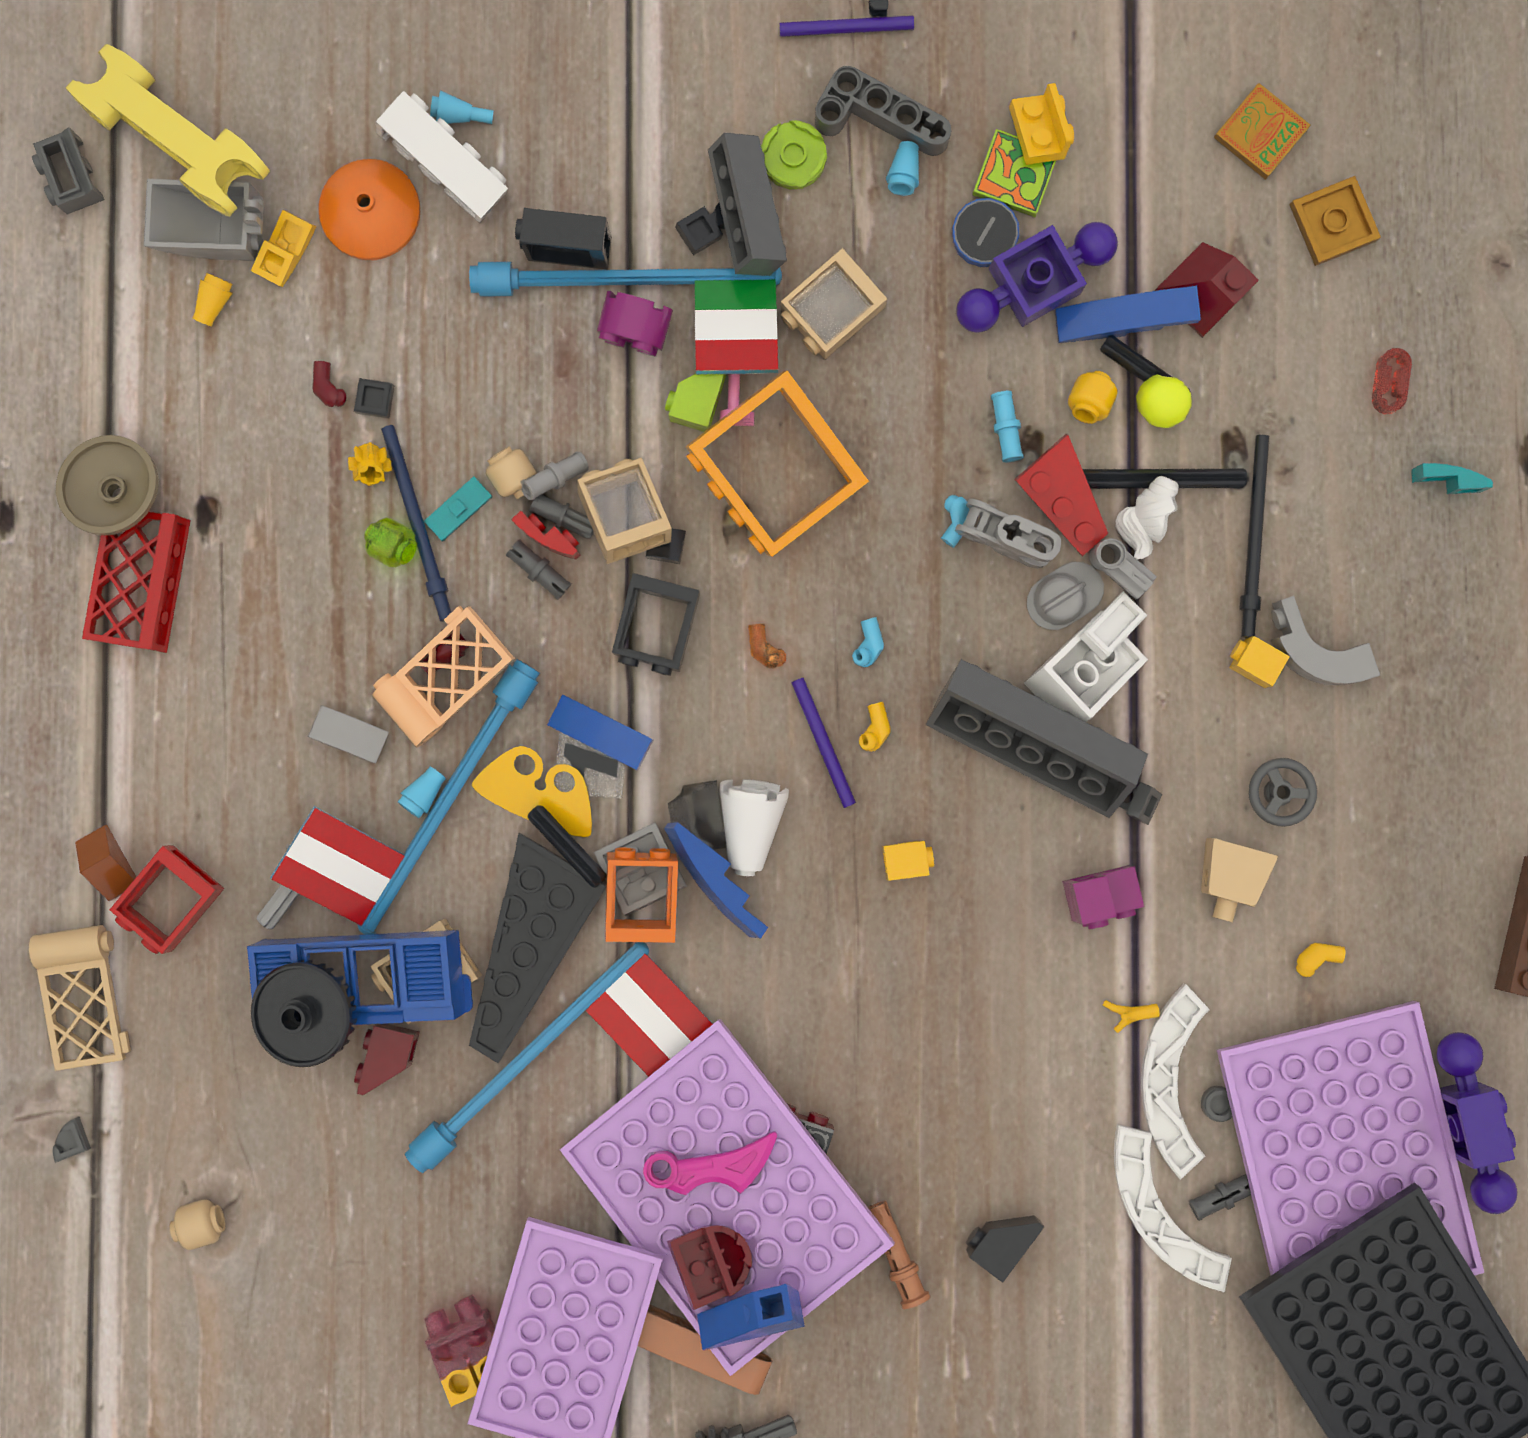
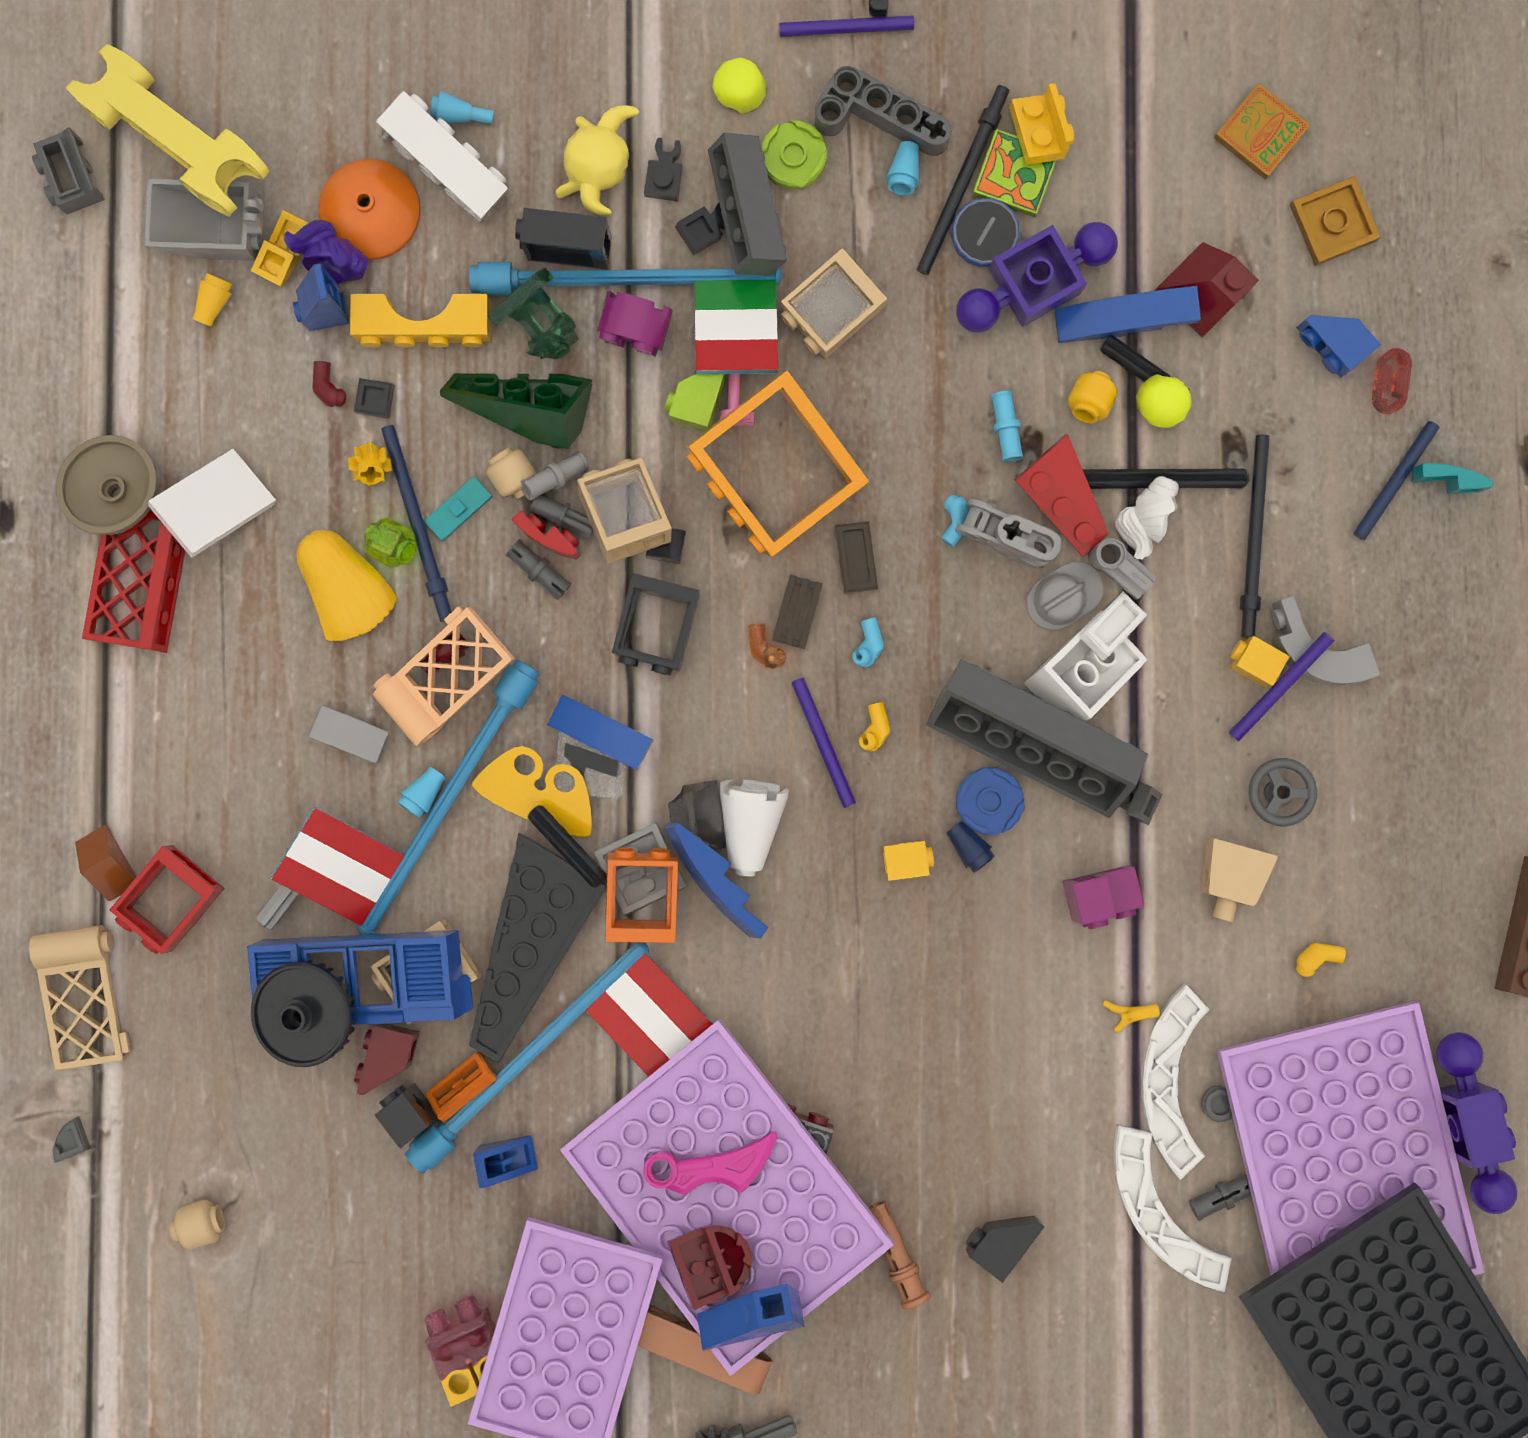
(211, 503): none -> white tile
(320, 245): none -> dark purple hair
(320, 301): none -> blue slope
(343, 586): none -> yellow hair
(405, 1114): none -> black brick
(462, 321): none -> yellow arch
(462, 1090): none -> orange tile
(504, 1160): none -> blue slope
(524, 304): none -> clear green tile
(537, 409): none -> dark green wedge
(596, 158): none -> light yellow piece
(664, 175): none -> black plate
(739, 85): none -> neon yellow hair
(804, 583): none -> dark brown tile
(856, 557): none -> dark brown tile
(970, 847): none -> dark blue cone
(988, 121): none -> black bar
(990, 801): none -> blue tile
(1281, 686): none -> dark purple bar
(1339, 341): none -> blue slope
(1396, 480): none -> dark blue bar

